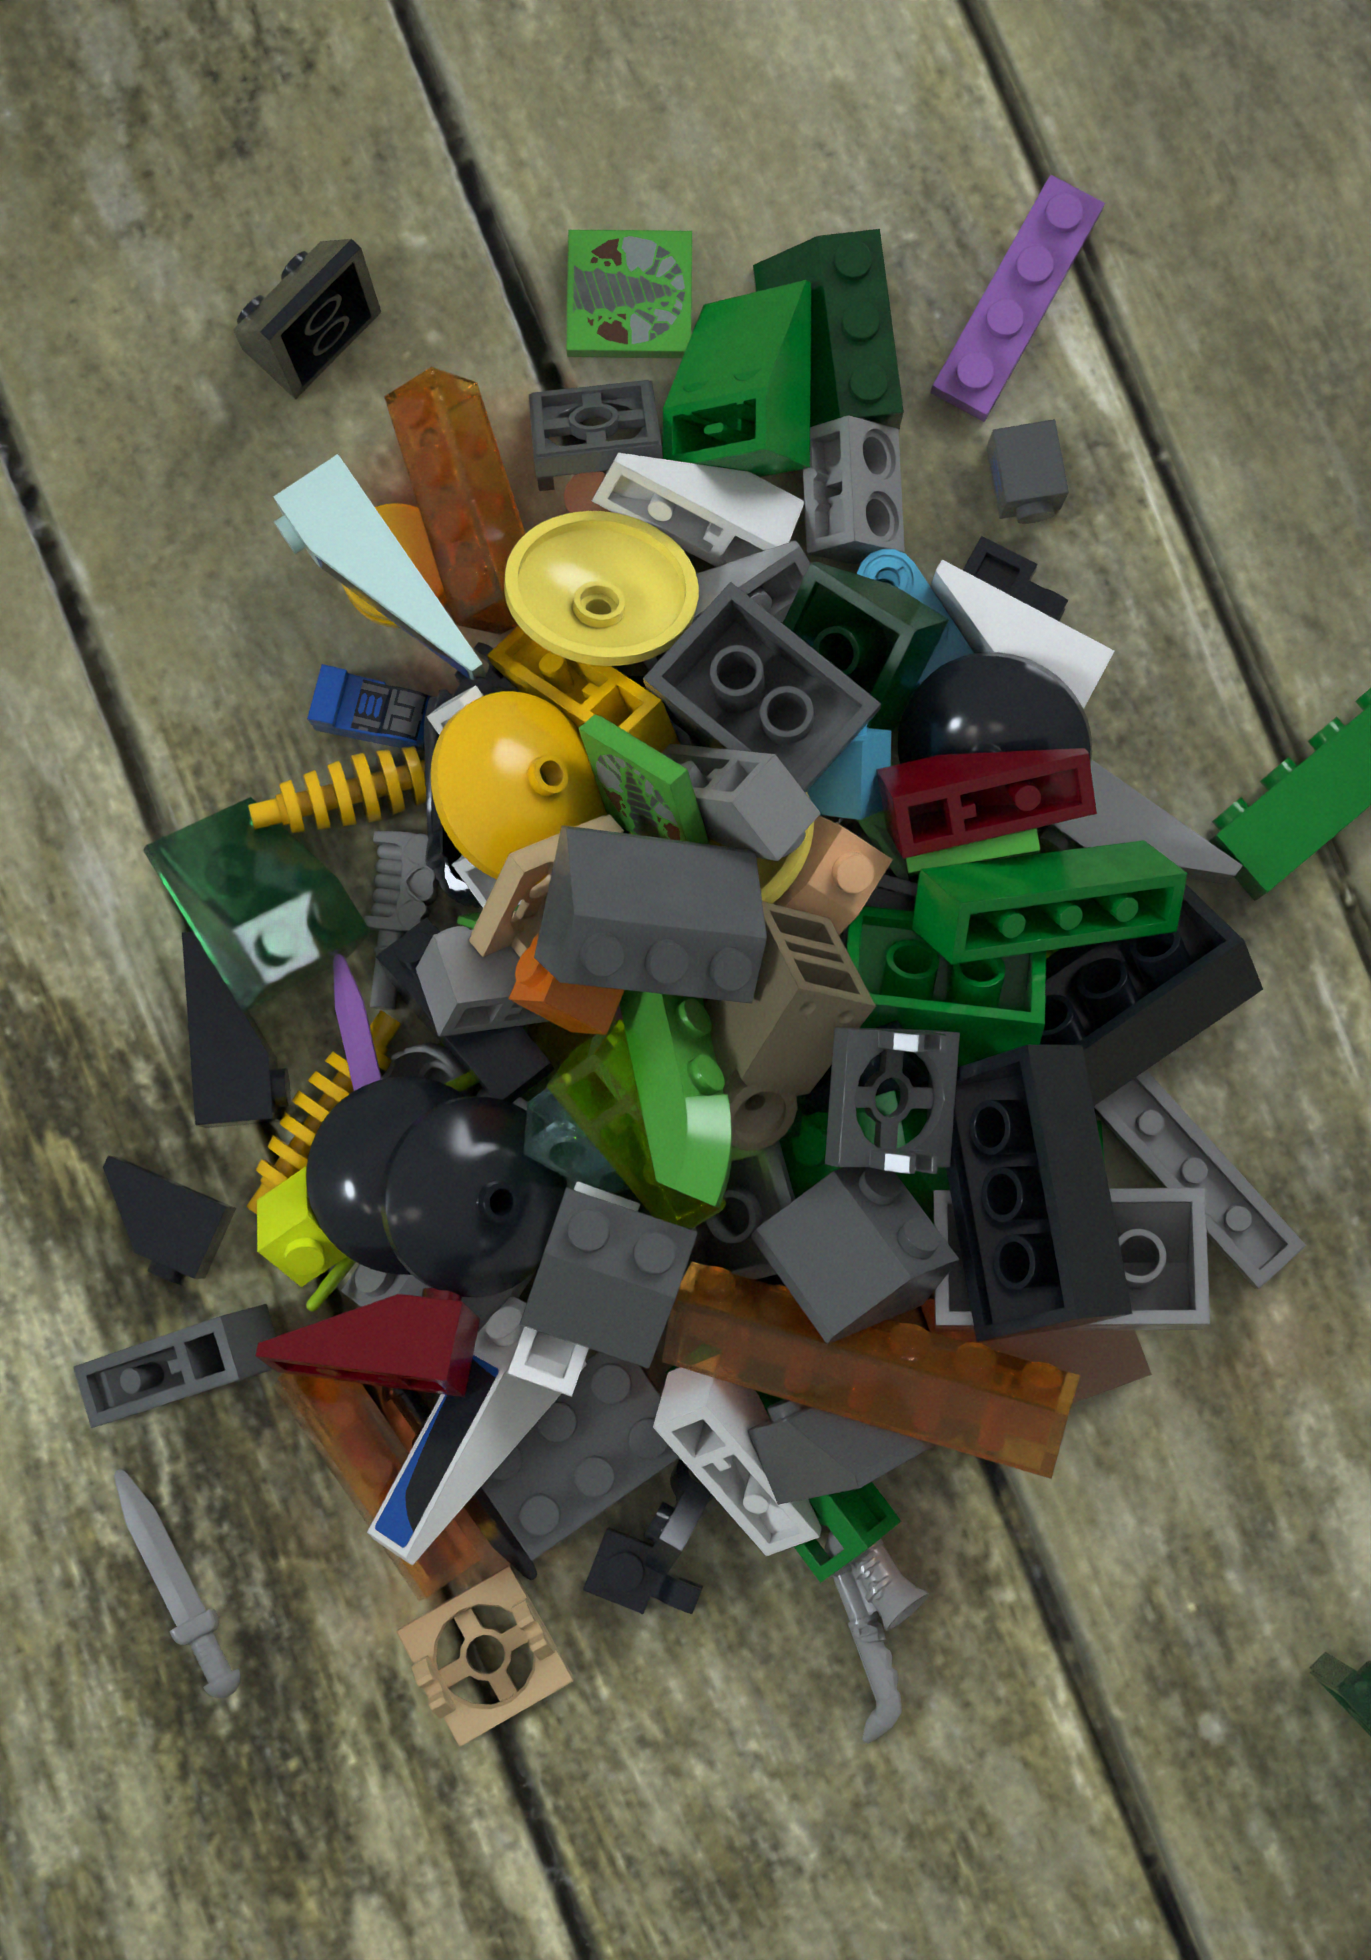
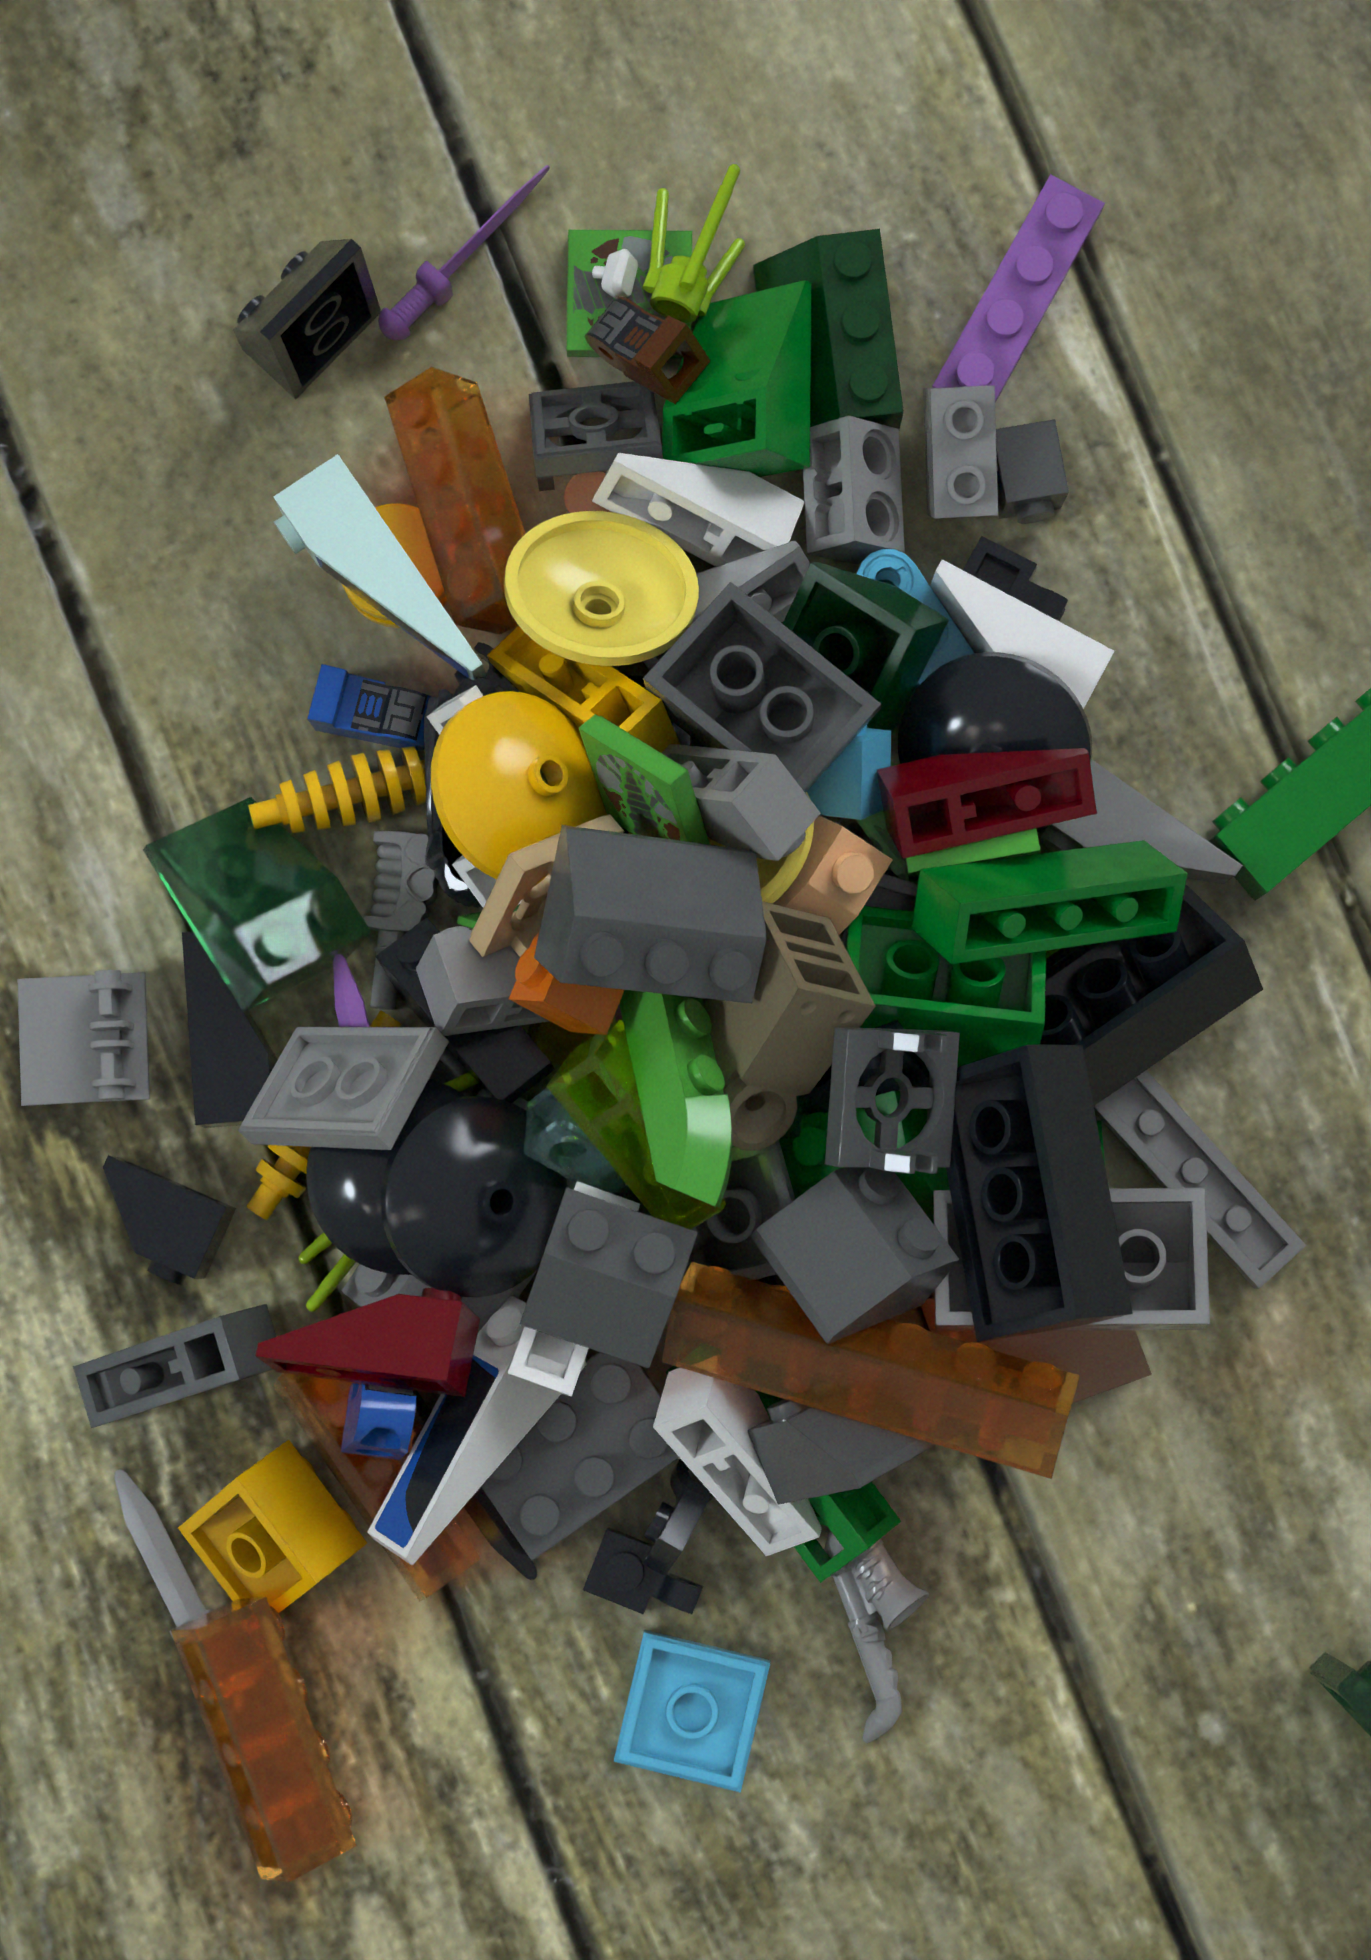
(83, 1038): none -> light grey hinge
(265, 1738): none -> clear orange brick
(273, 1531): none -> yellow slope
(290, 1233): neon yellow brick -> none
(344, 1087): none -> light grey tile
(378, 1421): none -> blue leg
(434, 284): none -> medium lavender sword
(470, 1719): tan piece -> none
(618, 274): none -> white rock
(643, 344): none -> reddish brown leg
(681, 286): none -> lime plant
(692, 1711): none -> medium azure tile
(960, 451): none -> light grey brick

